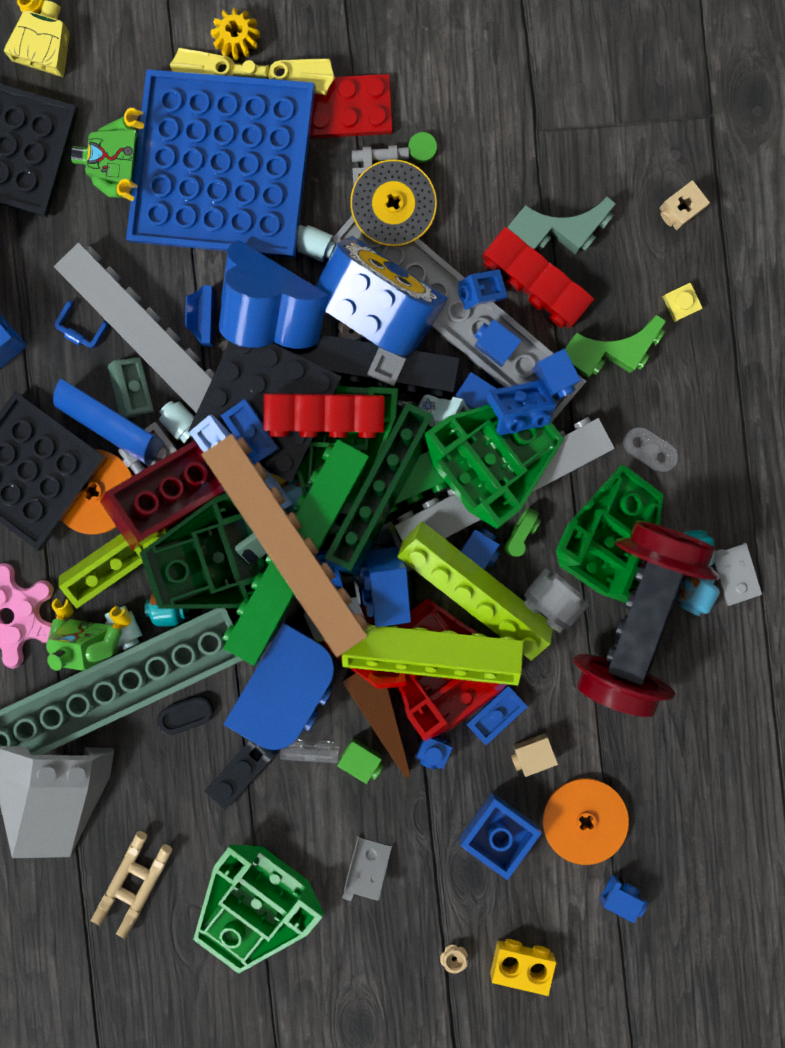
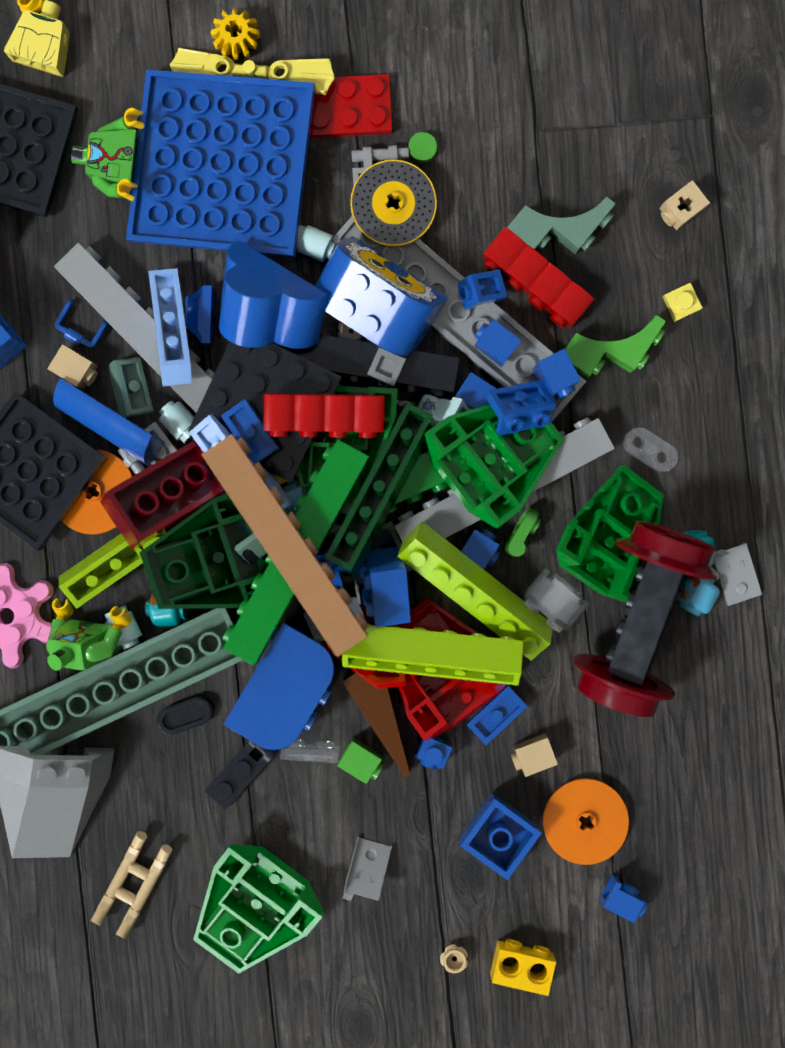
(73, 367): none -> tan brick
(170, 327): none -> light blue slope

